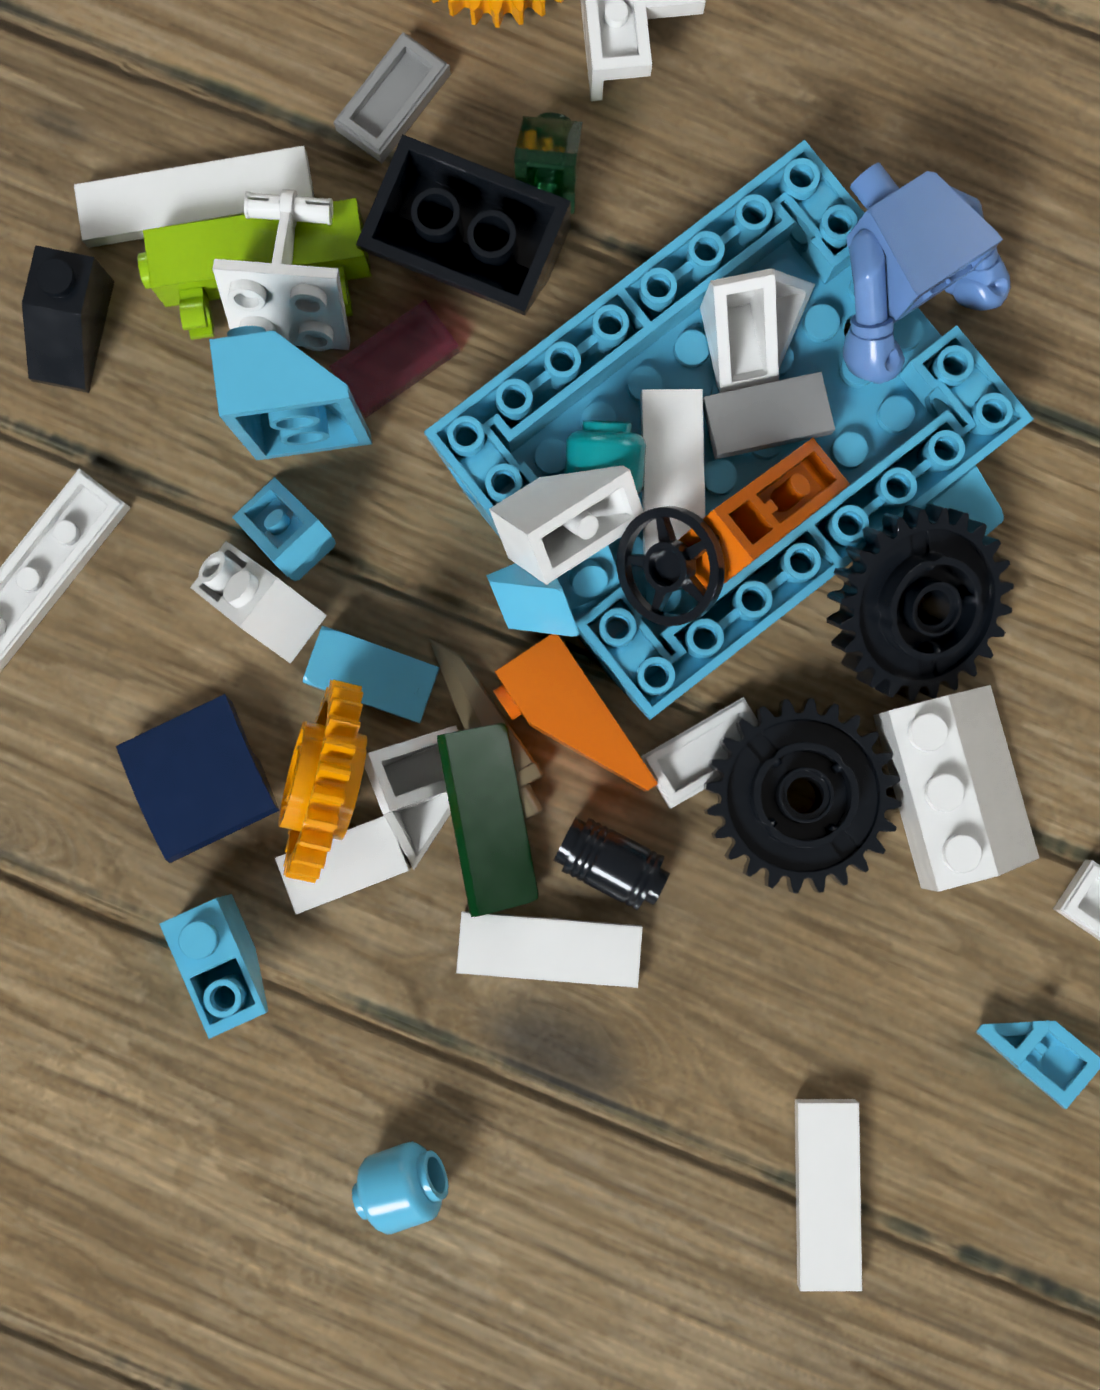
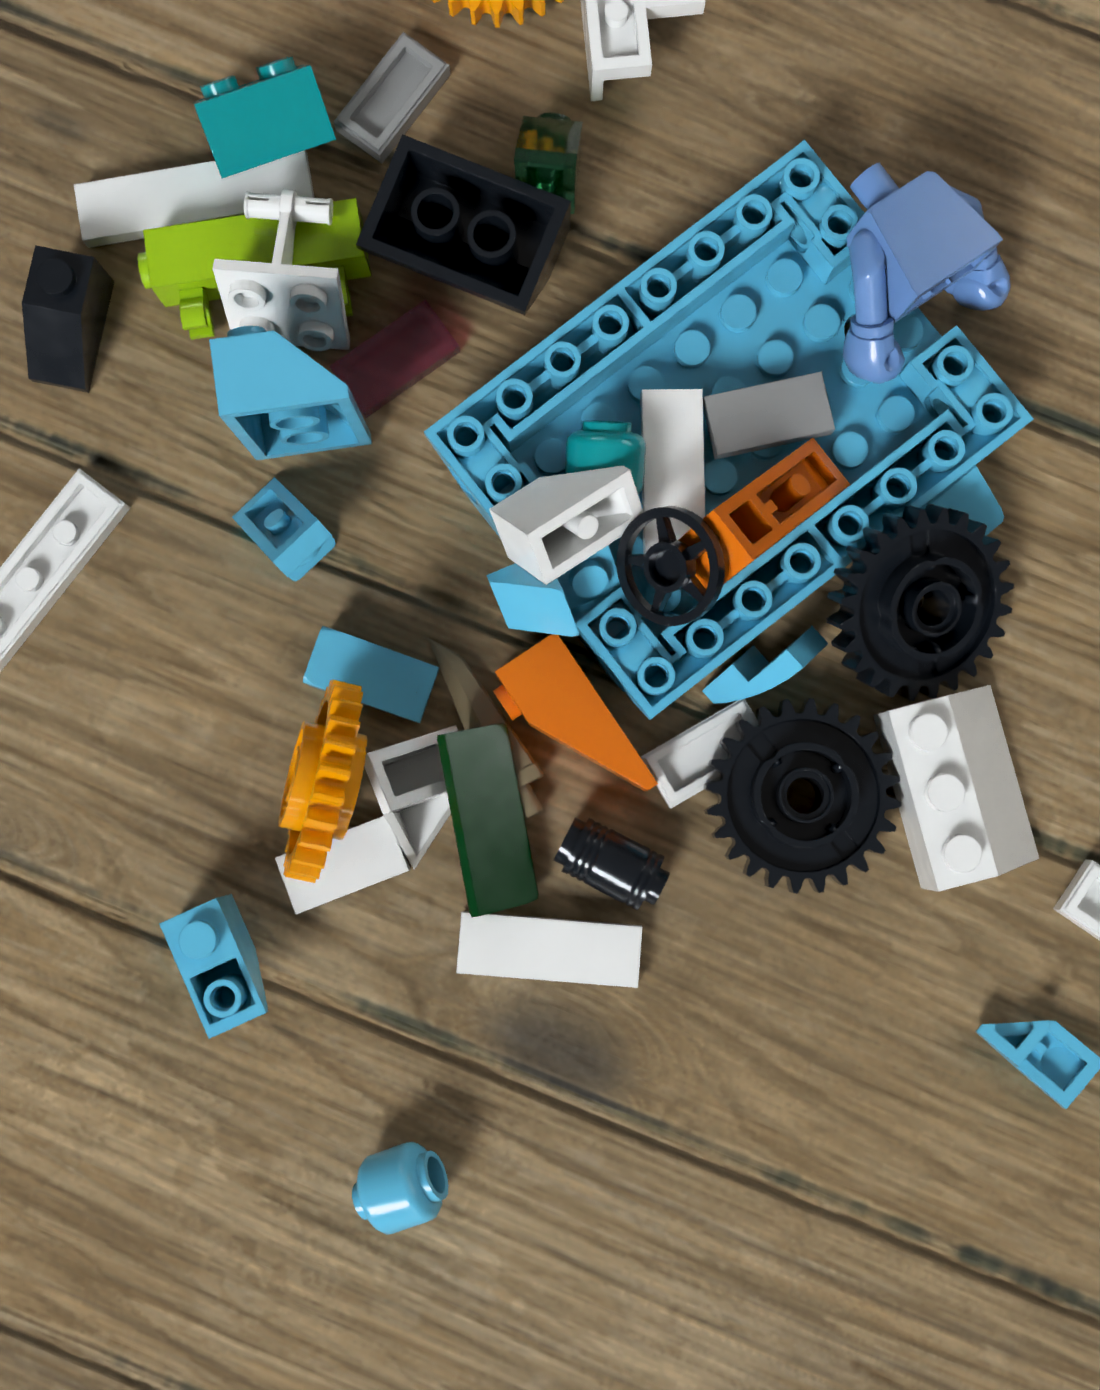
(197, 778): dark blue slope -> none
(257, 601): white slope -> none
(263, 117): none -> teal slope
(752, 325): white slope -> none
(754, 674): none -> medium azure slope
(828, 1195): white tile -> none

